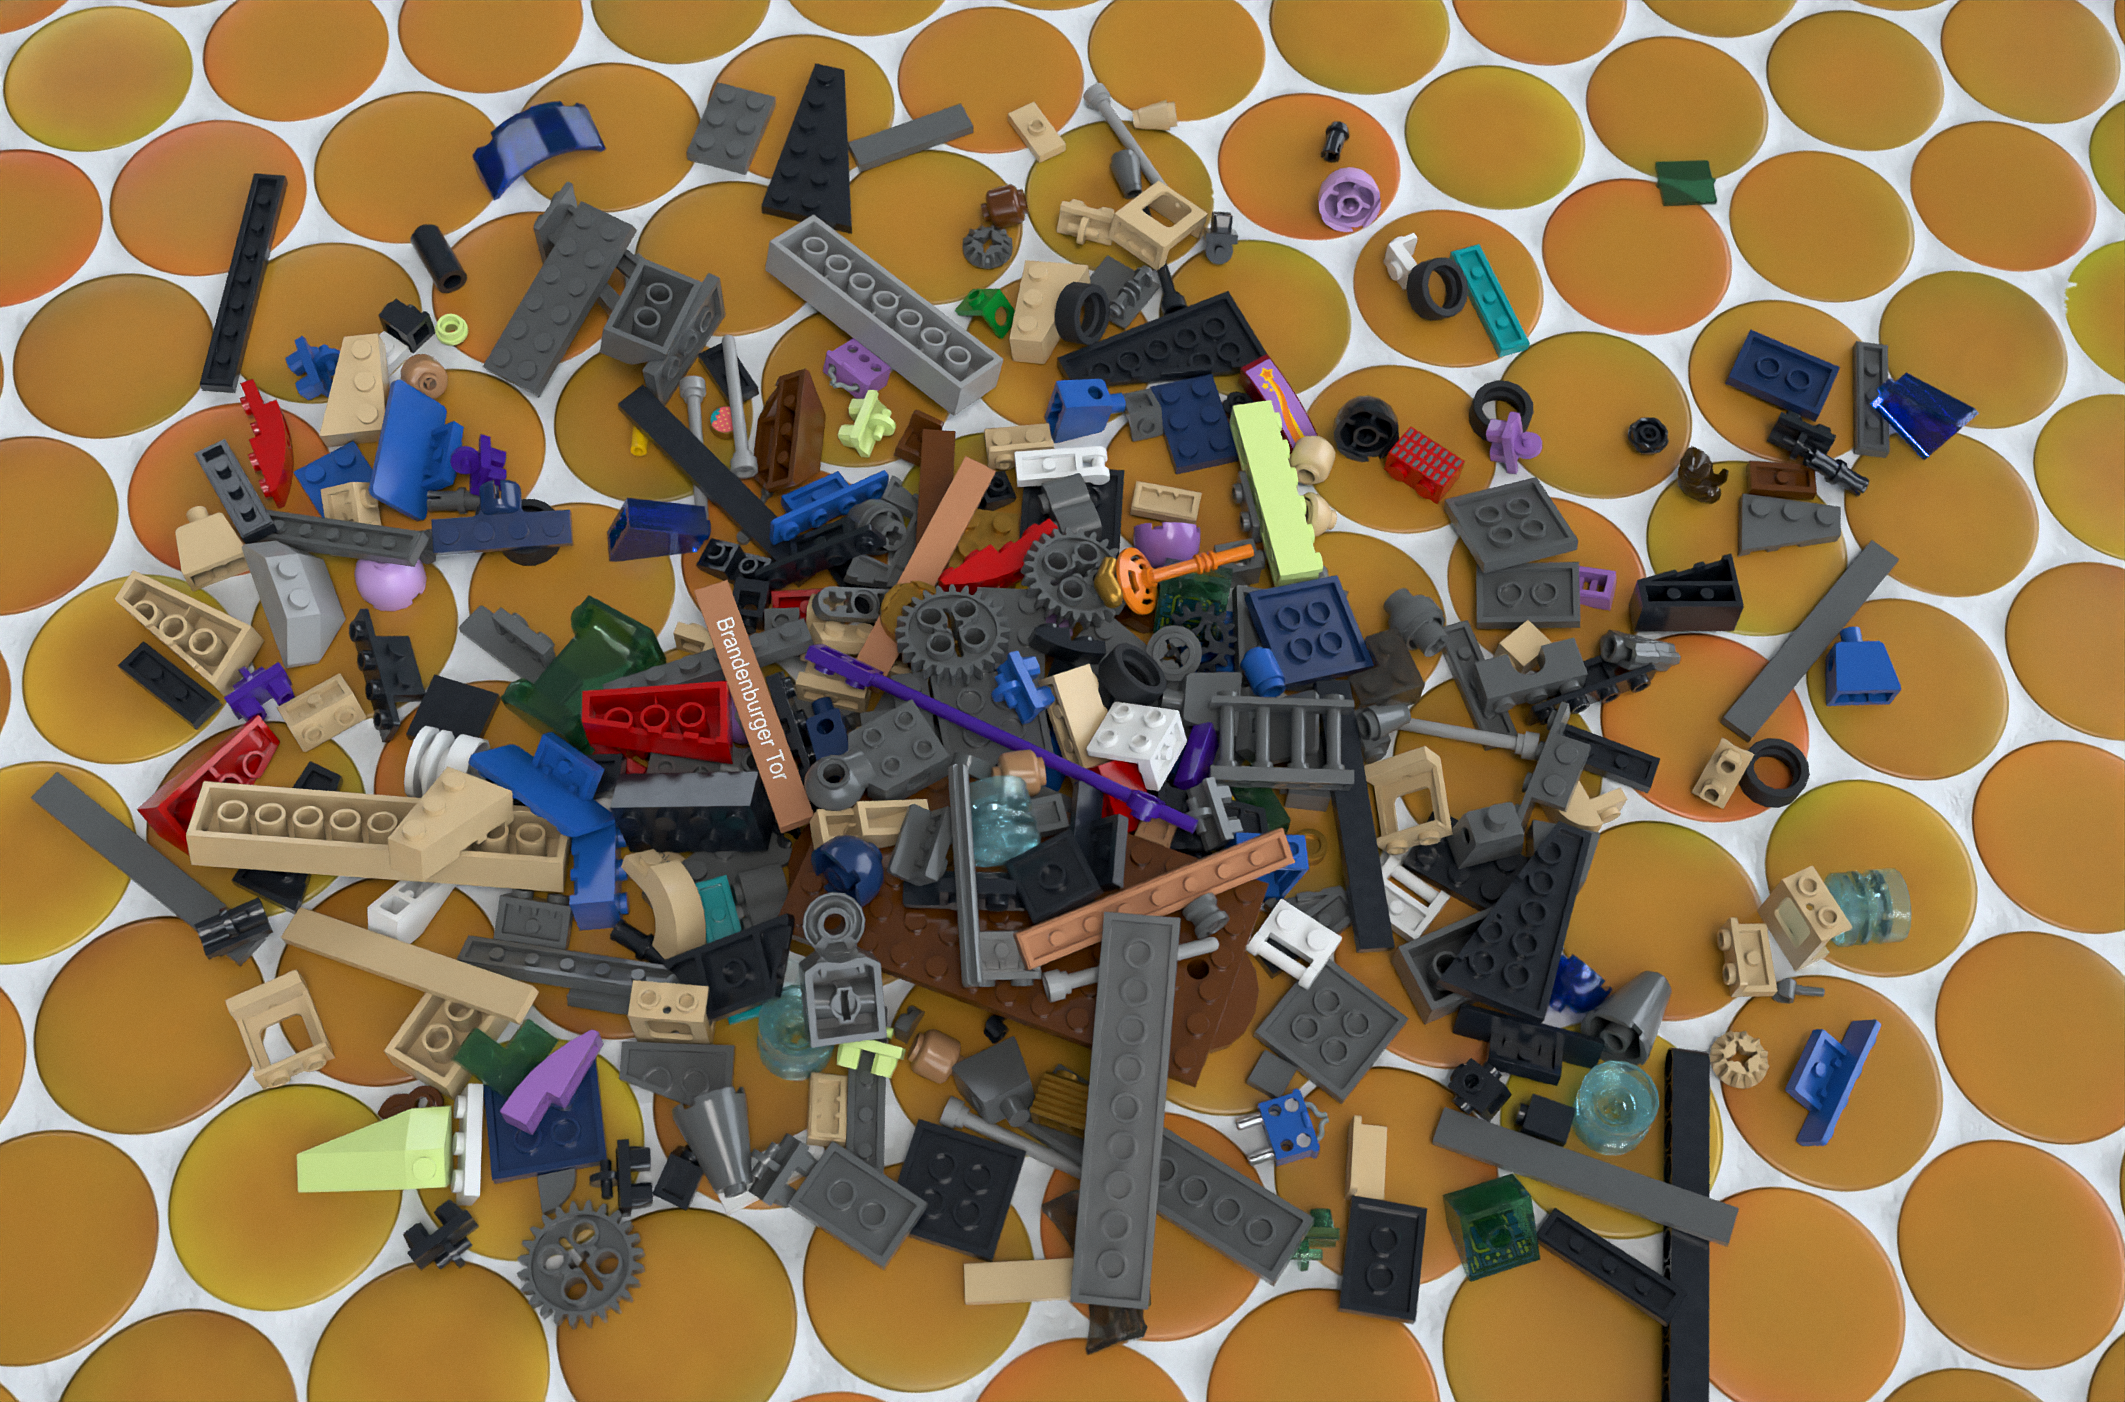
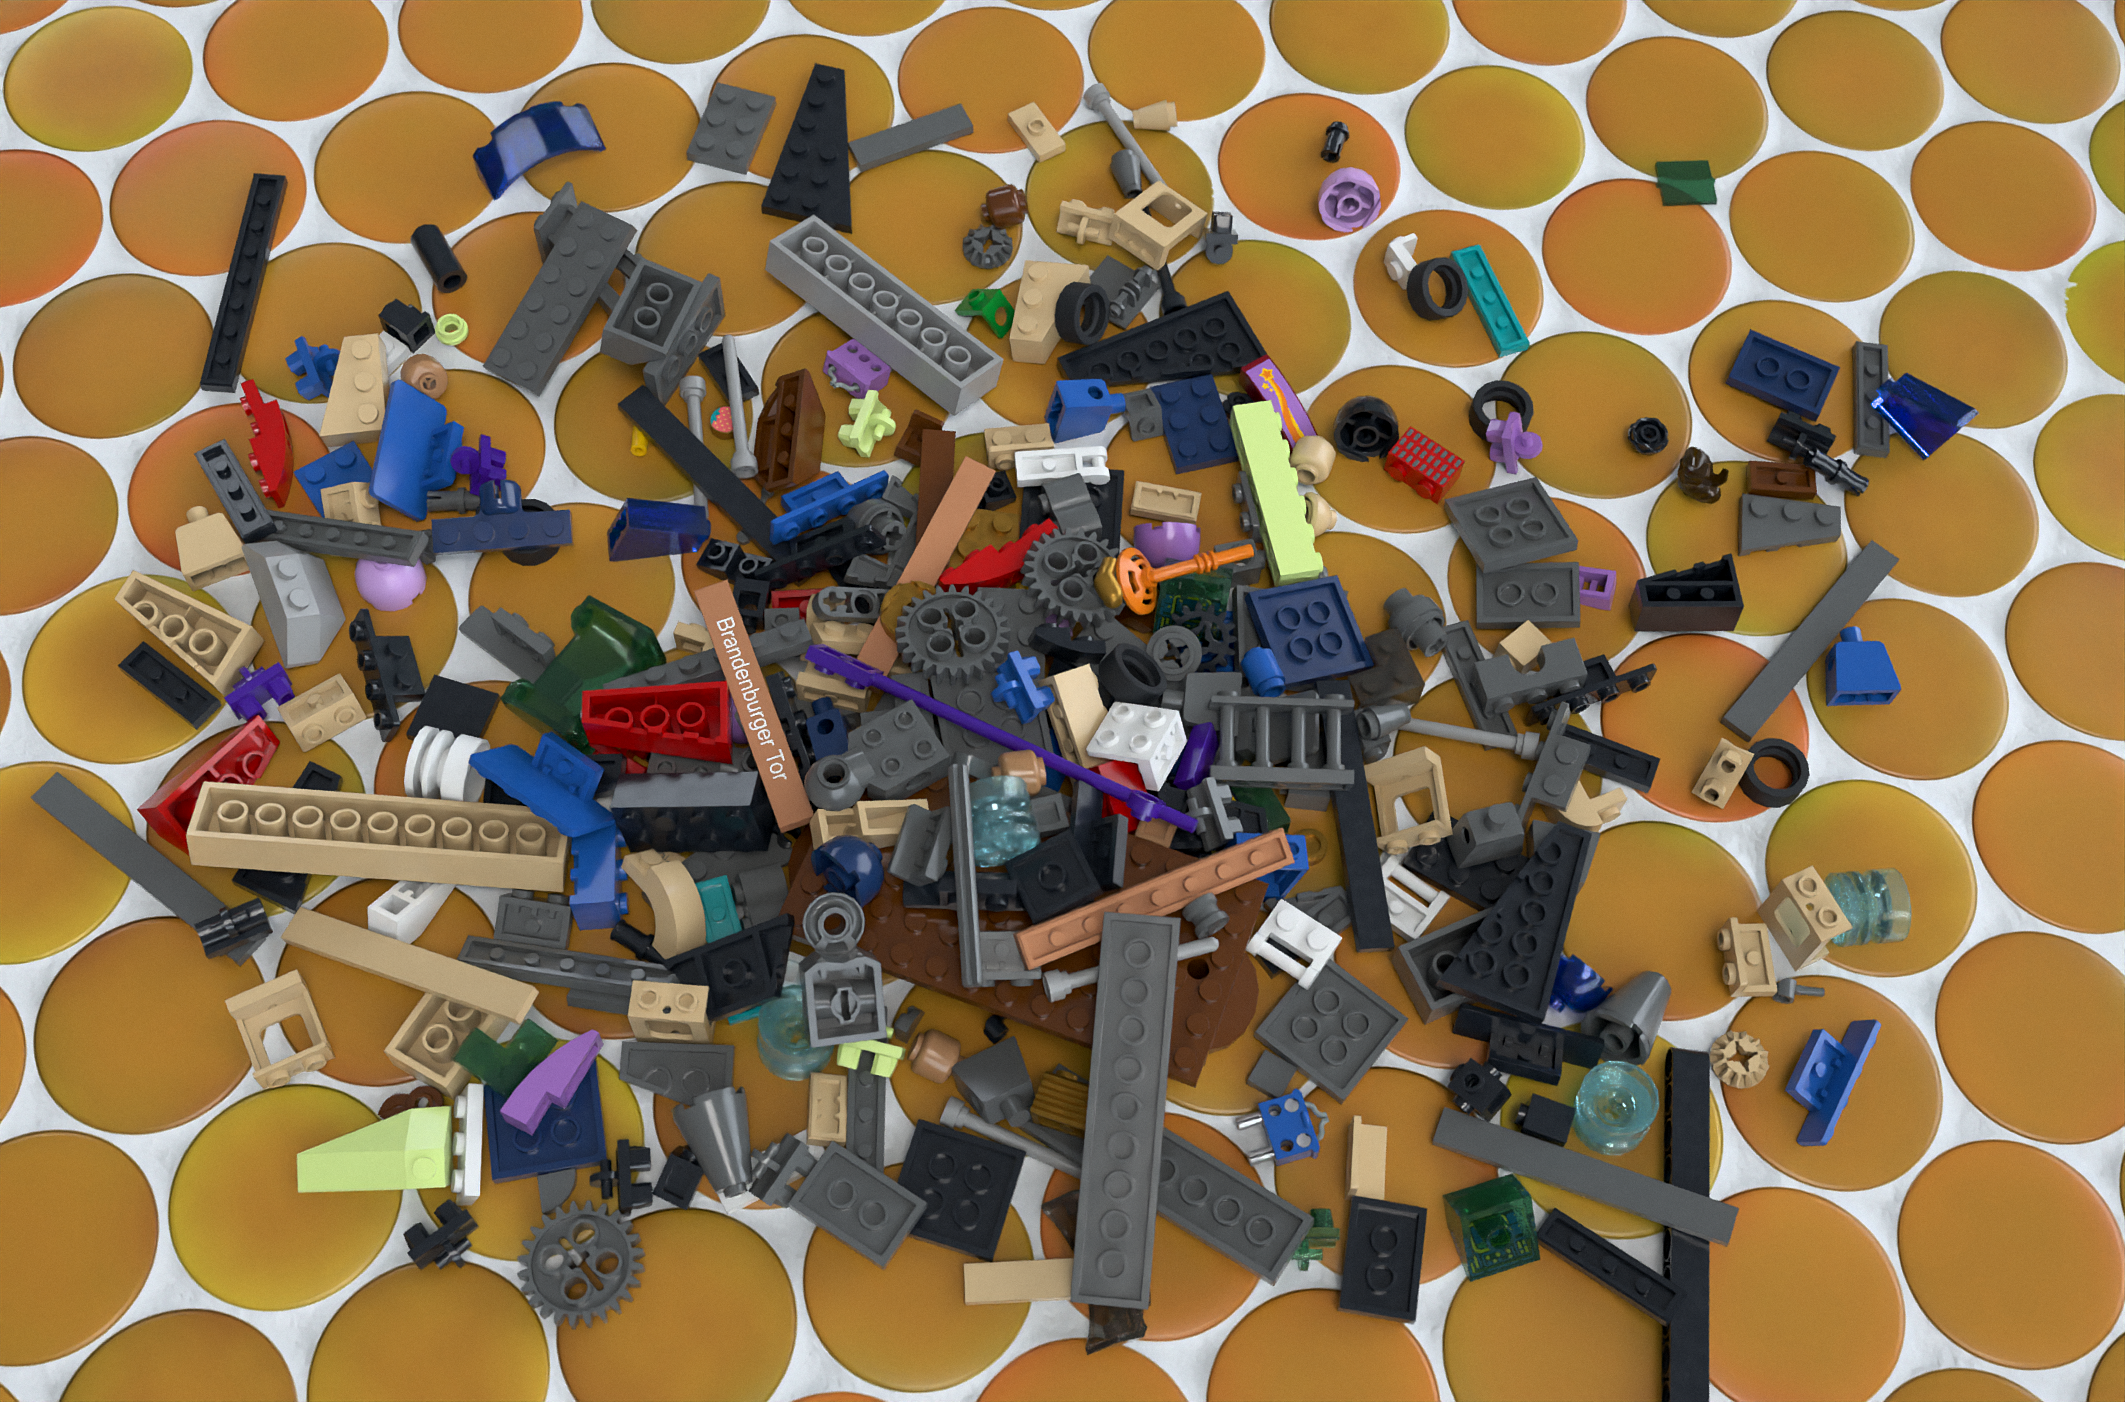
(446, 821): tan wedge -> none
(1636, 651): dark grey rock -> none

